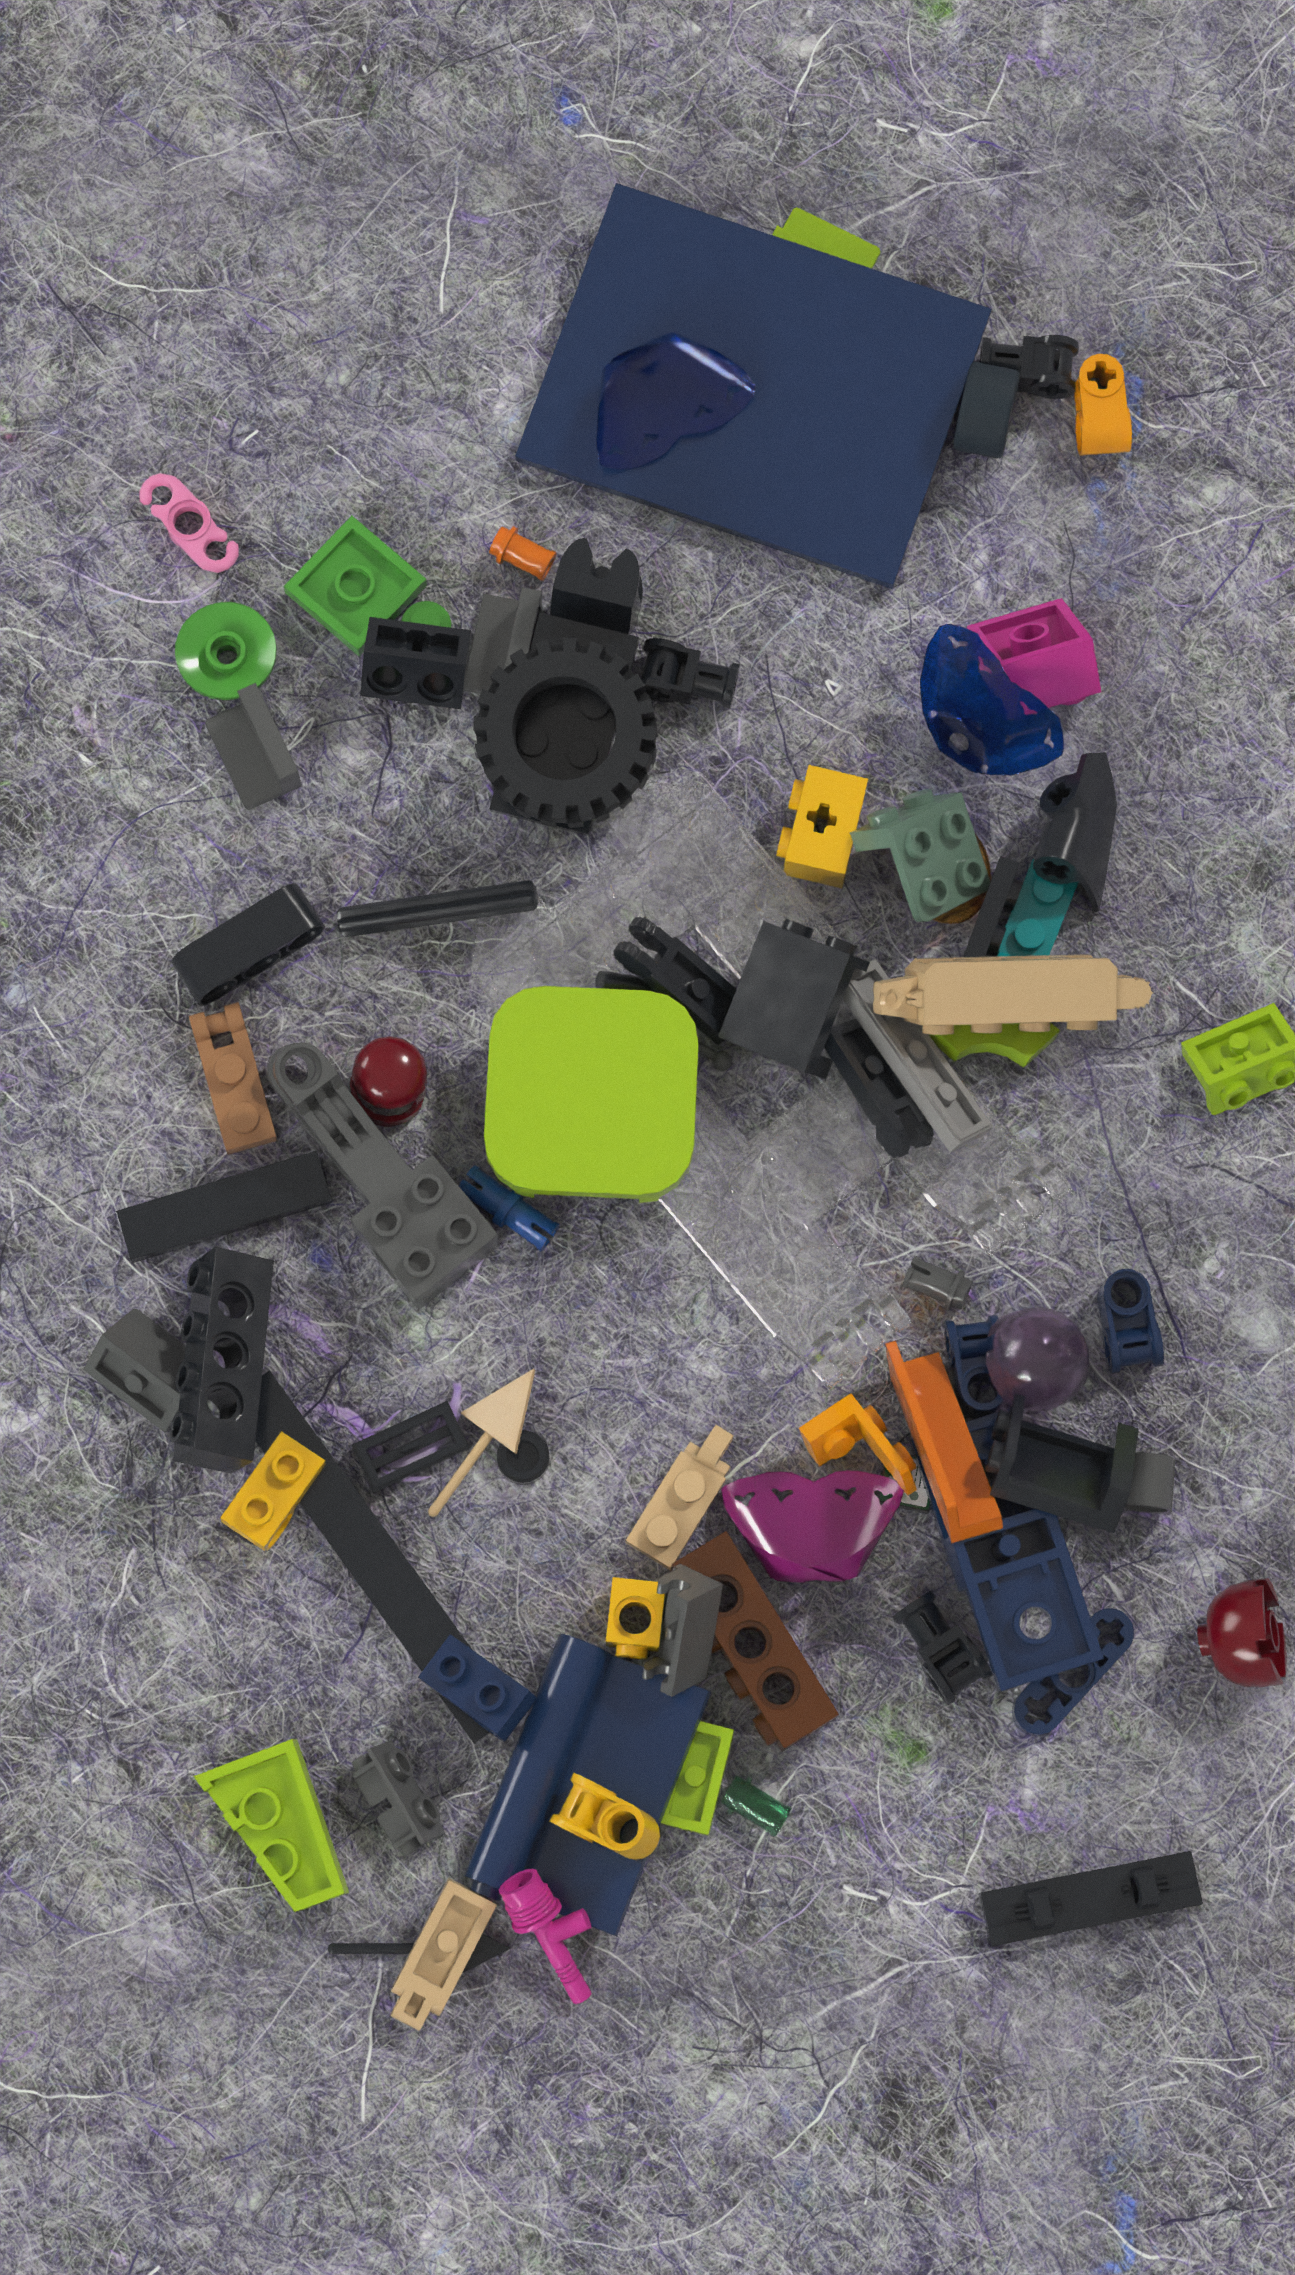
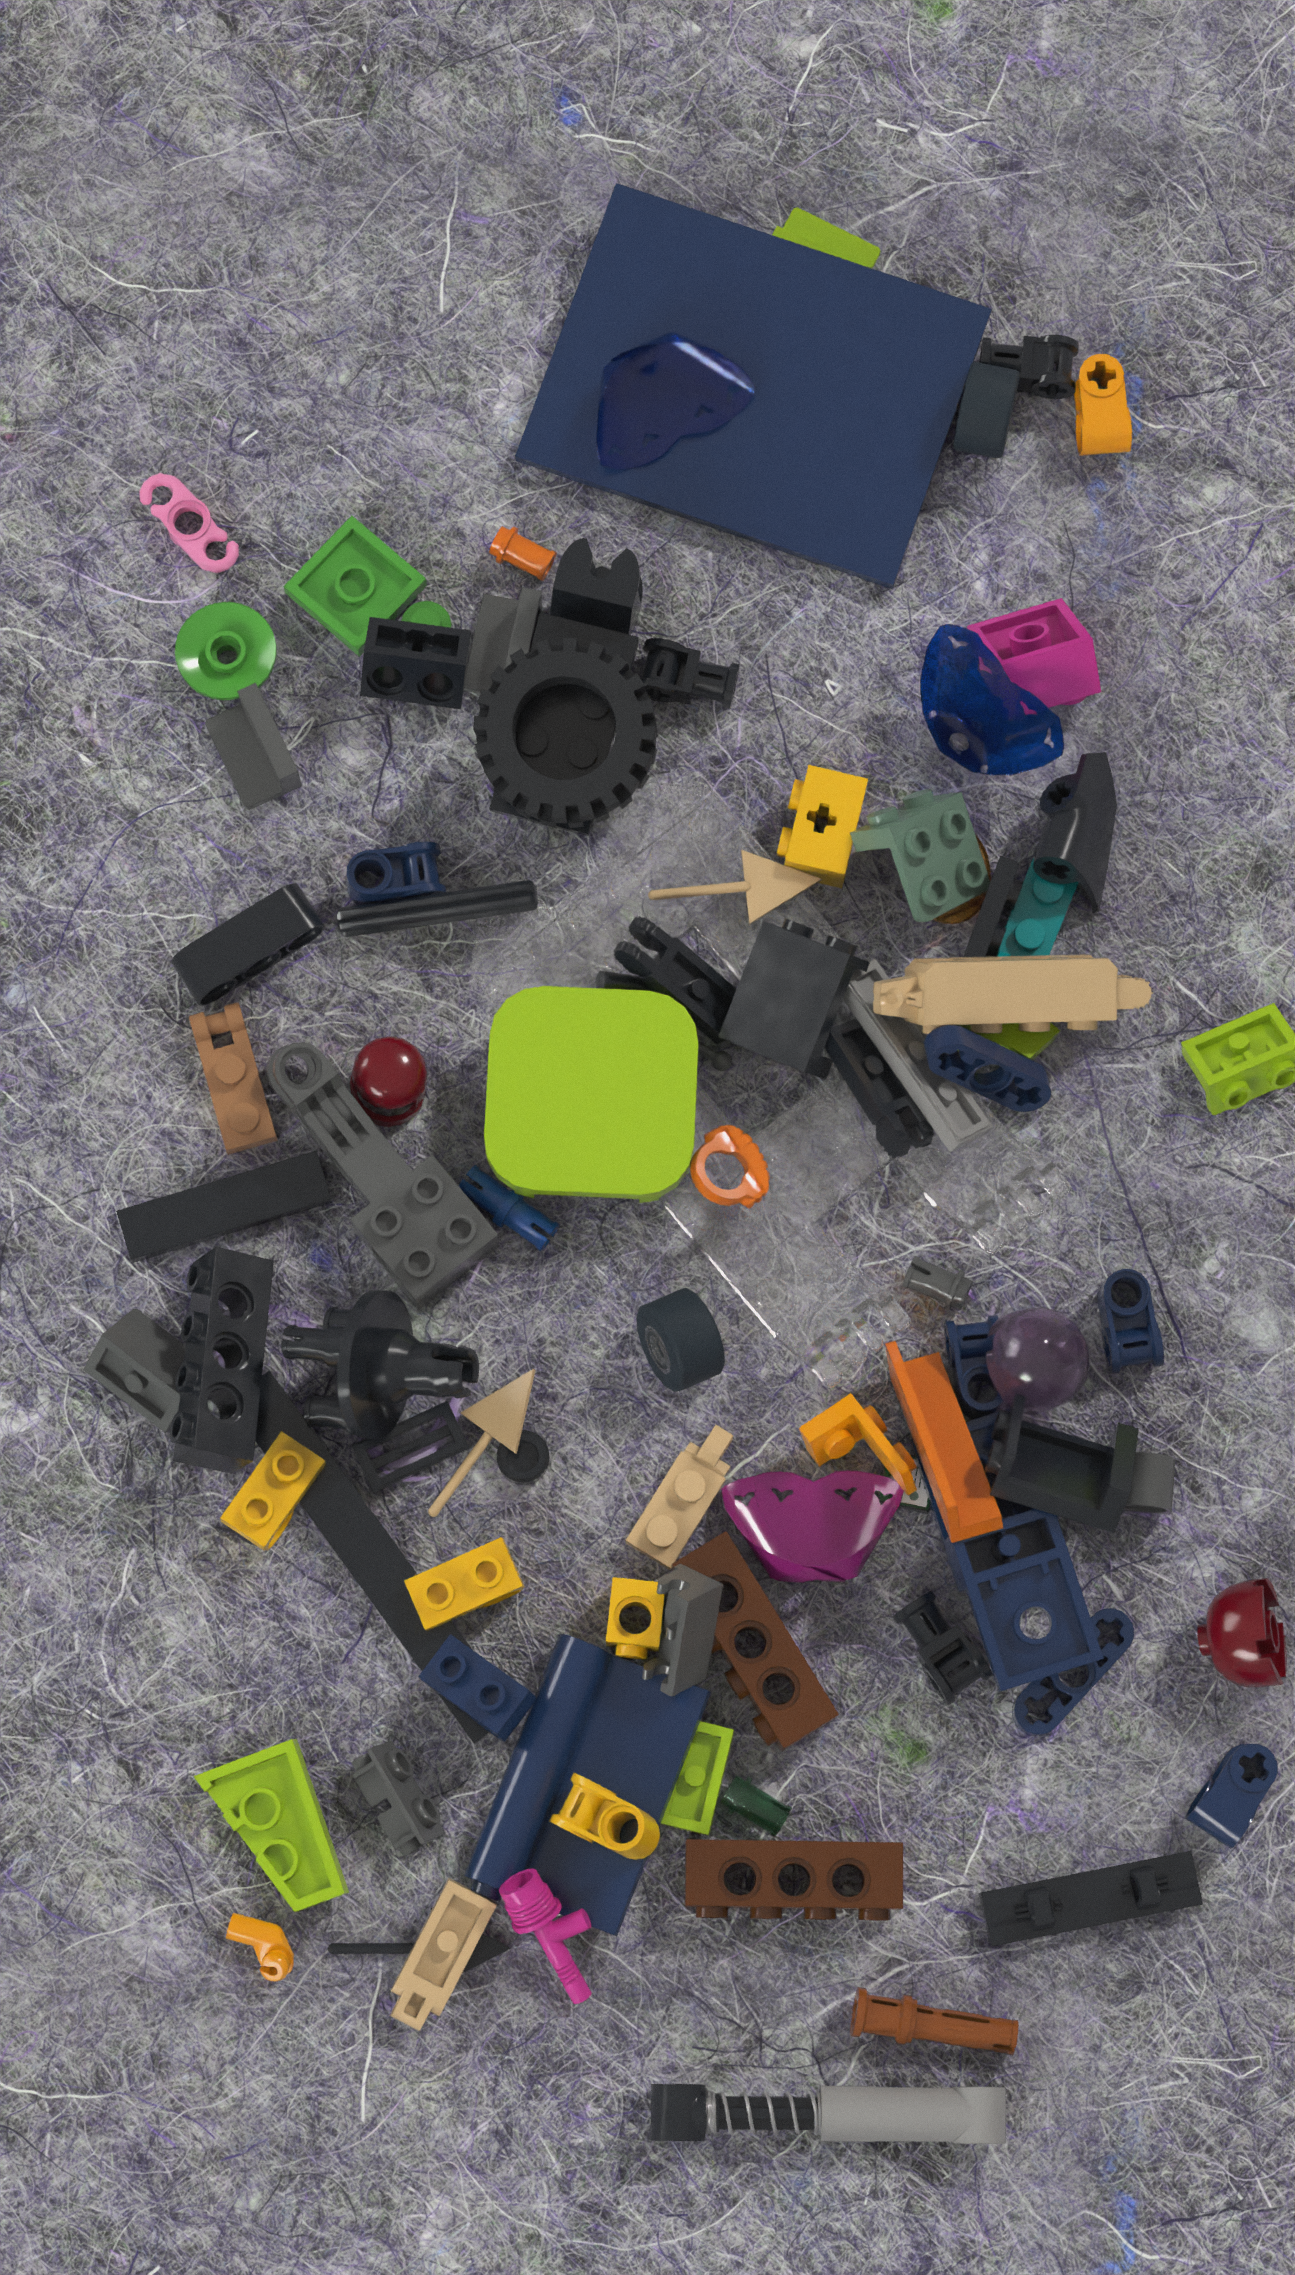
(268, 1942): none -> light orange arm
(376, 1365): none -> black piece
(399, 872): none -> dark blue piece
(465, 1584): none -> yellow plate
(680, 1339): none -> black wheel
(731, 1141): none -> orange piece
(765, 883): none -> tan piece
(835, 2113): none -> piece
(877, 1863): none -> reddish brown brick
(908, 2021): none -> dark orange pin
(975, 1052): none -> dark blue beam
(1226, 1800): none -> dark blue piece

